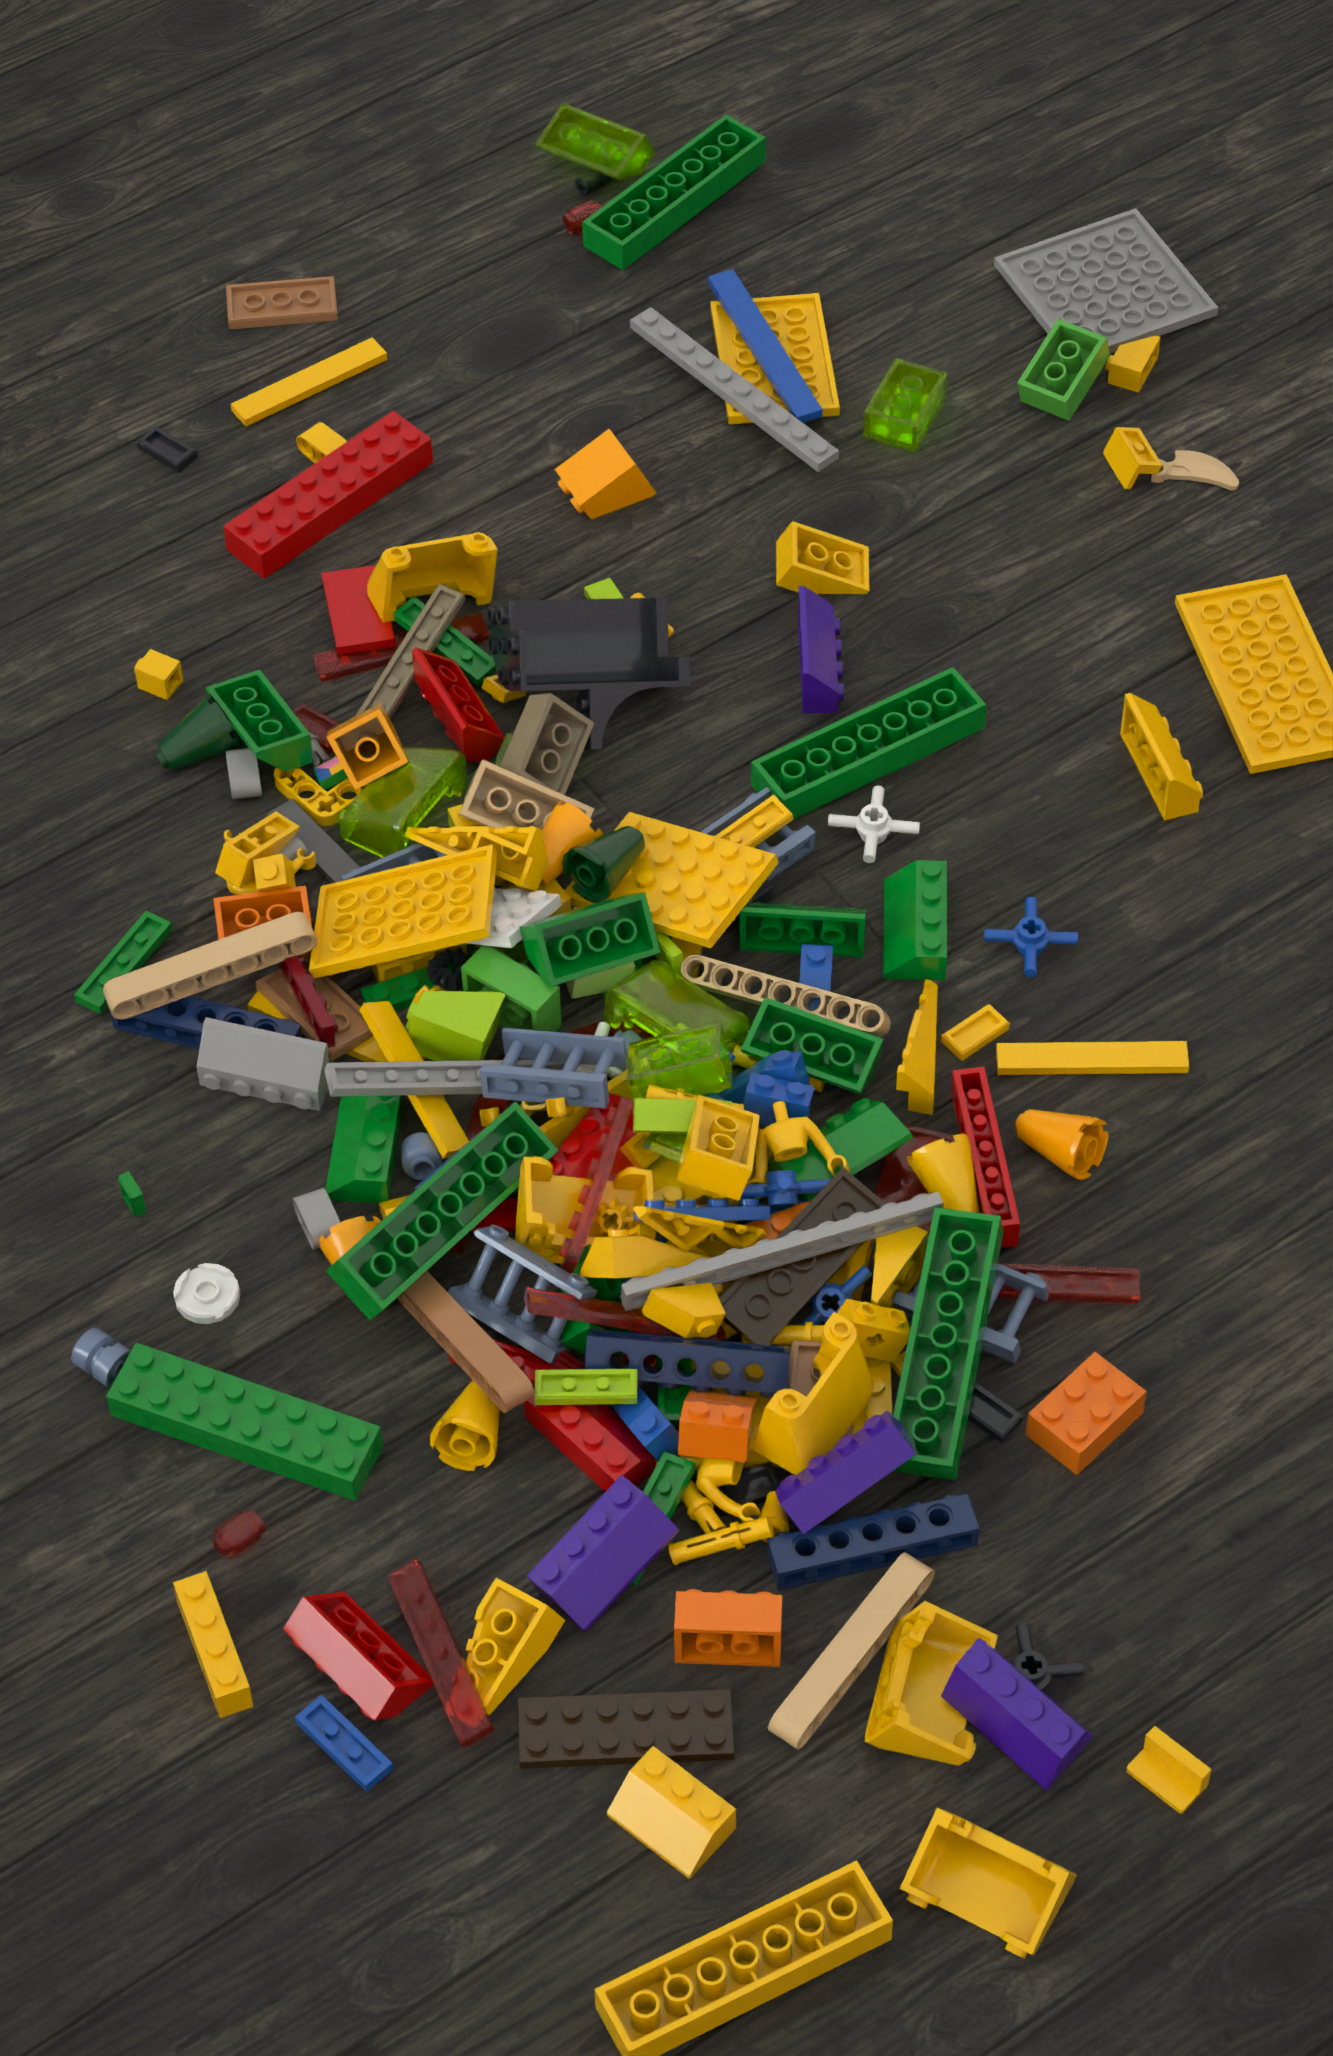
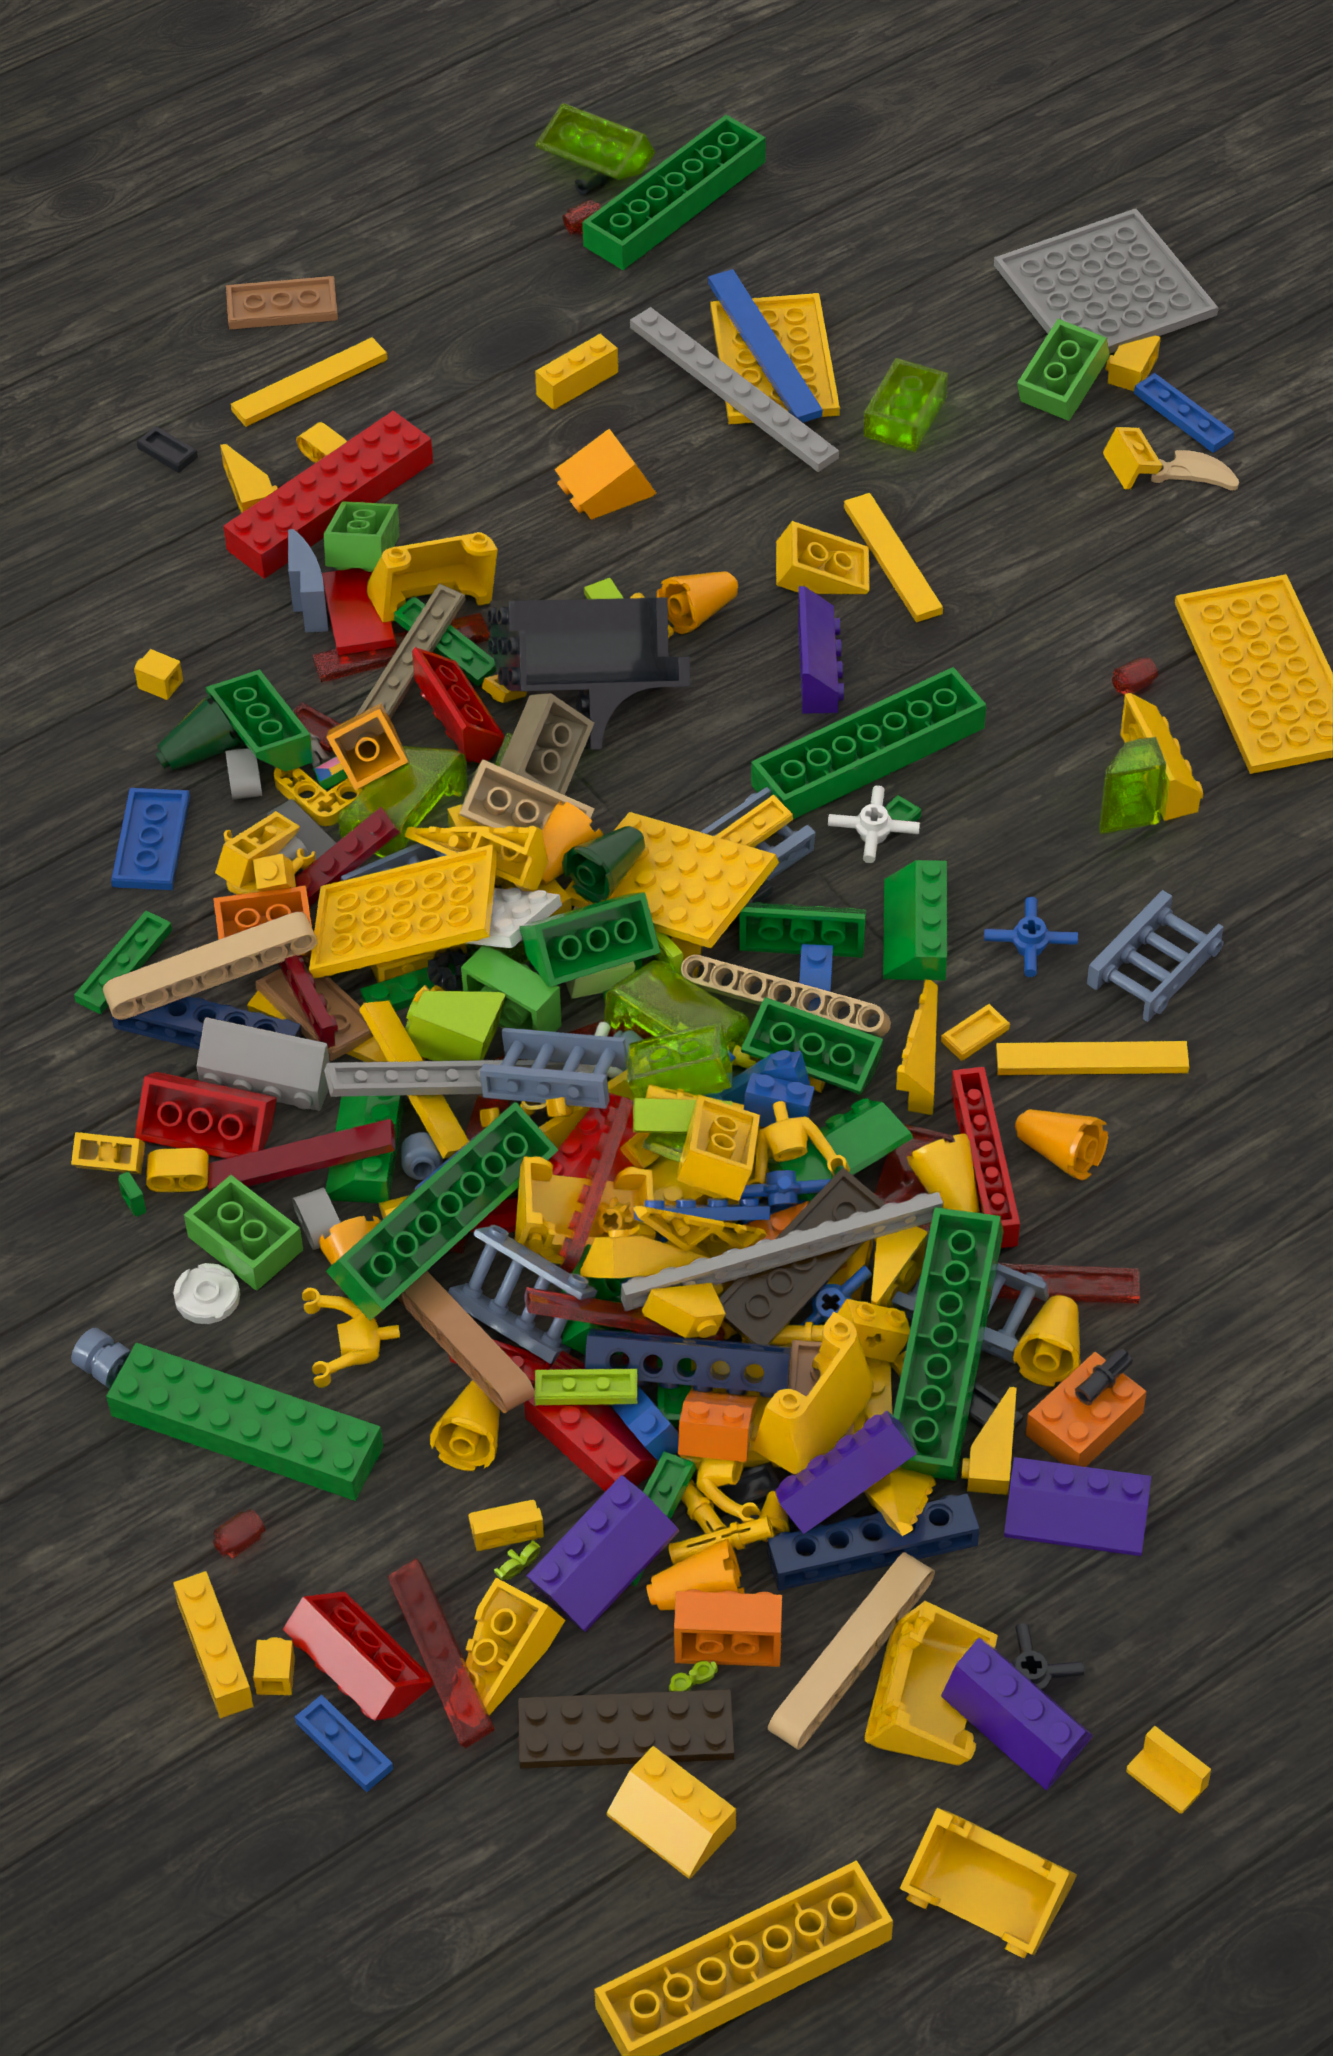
(108, 1153): none -> yellow brick
(151, 839): none -> blue tile
(177, 1170): none -> yellow beam
(203, 1116): none -> red slope
(243, 1232): none -> bright green brick
(246, 480): none -> yellow slope
(274, 1667): none -> yellow brick
(305, 1155): none -> dark red tile
(306, 583): none -> sand blue slope
(348, 853): none -> dark red plate
(357, 1337): none -> yellow piece
(360, 535): none -> bright green brick
(506, 1525): none -> yellow panel
(518, 1563): none -> lime piece
(576, 371): none -> yellow brick
(696, 598): none -> light orange cone
(700, 1673): none -> lime piece
(708, 1570): none -> light orange cone
(893, 557): none -> yellow tile
(901, 1497): none -> yellow wedge
(903, 810): none -> green tile
(991, 1451): none -> yellow slope
(1051, 1343): none -> yellow cone
(1077, 1506): none -> dark purple slope
(1103, 1376): none -> black axle
(1133, 787): none -> clear neon green slope
(1134, 675): none -> clear red brick
(1141, 931): none -> sand blue fence
(1184, 412): none -> blue plate

